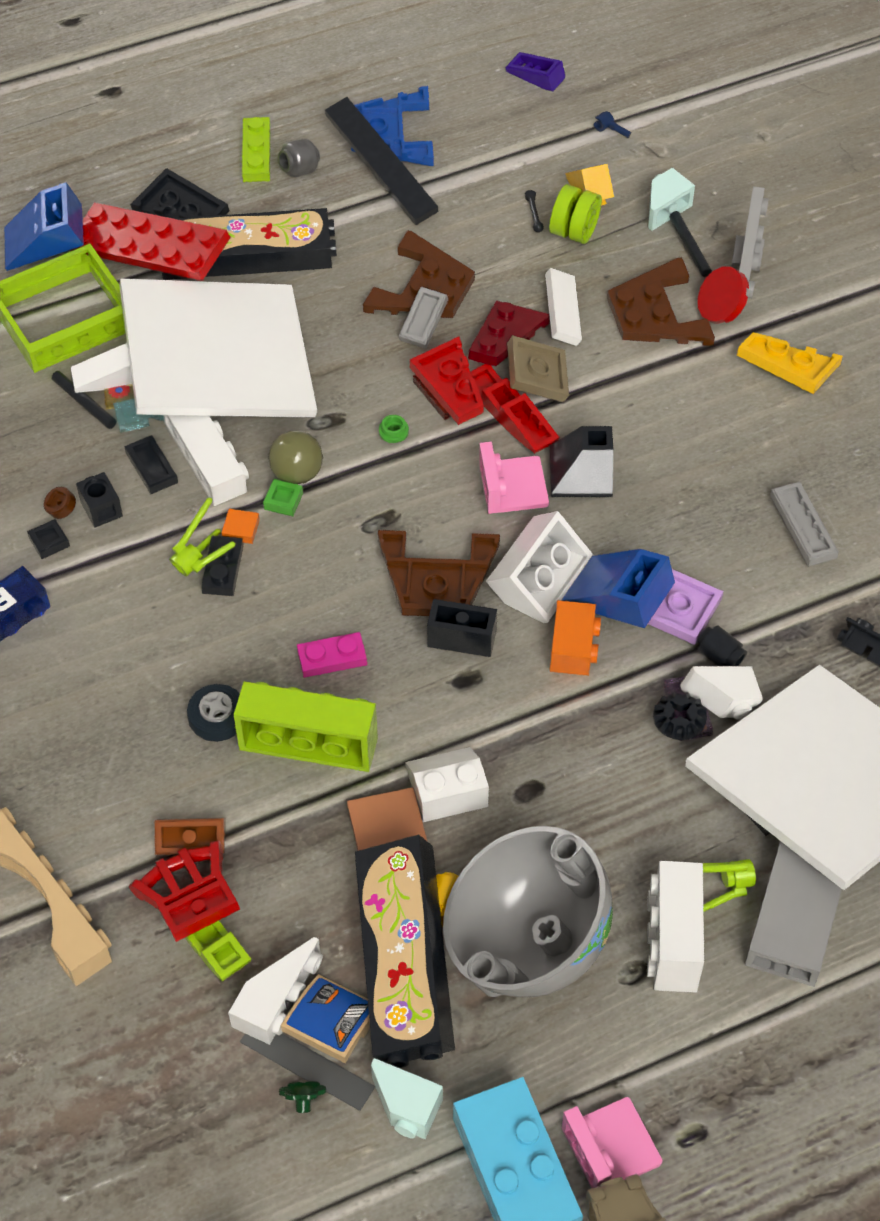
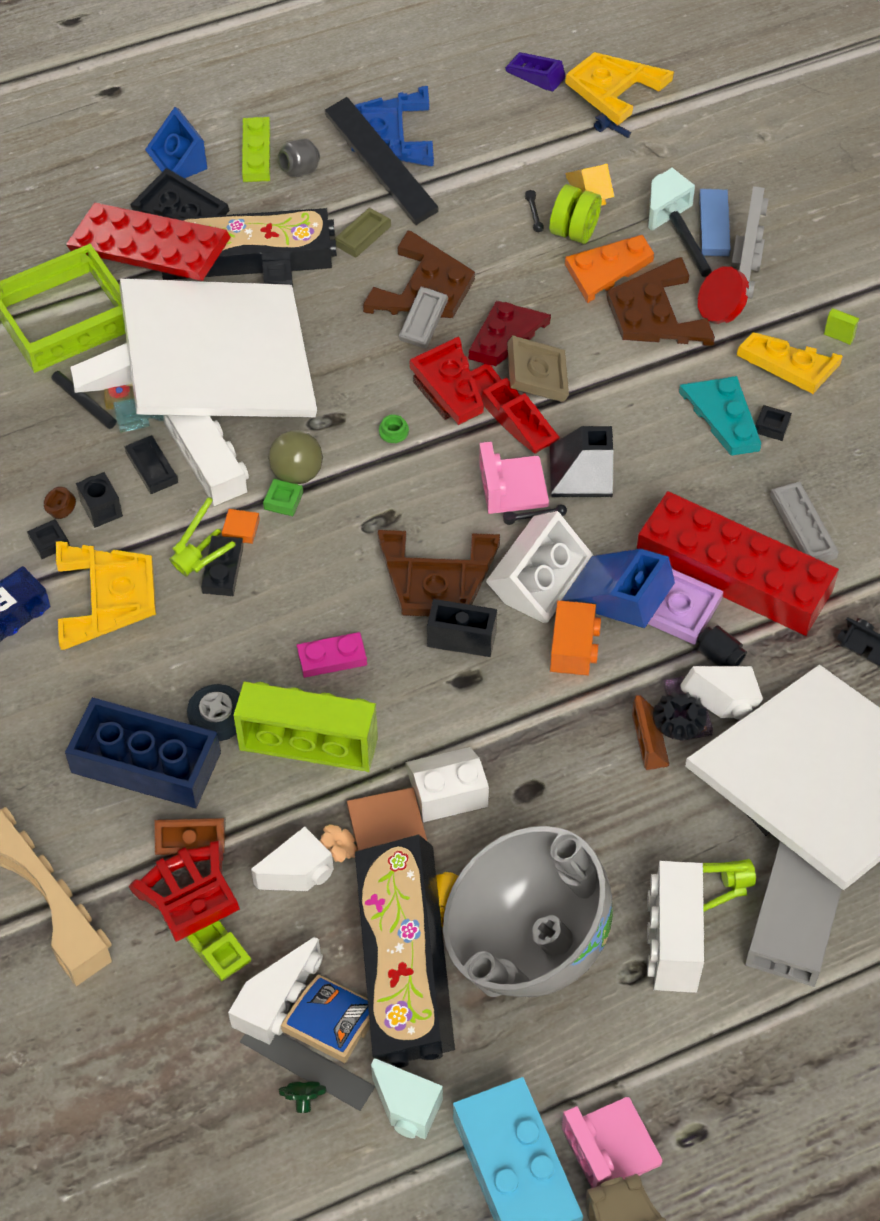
(44, 227): blue slope -> none
(119, 591): none -> yellow wing
(143, 752): none -> dark blue brick
(178, 146): none -> blue slope
(277, 272): none -> black plate
(294, 865): none -> white slope
(339, 843): none -> light nougat plant
(362, 232): none -> olive tile
(509, 517): none -> black hinge
(563, 307): white tile -> none
(605, 78): none -> yellow wing
(606, 264): none -> orange wing
(649, 737): none -> dark orange slope
(714, 222): none -> medium blue tile
(726, 411): none -> teal wing
(740, 561): none -> red brick
(773, 422): none -> black tile
(841, 326): none -> lime tile

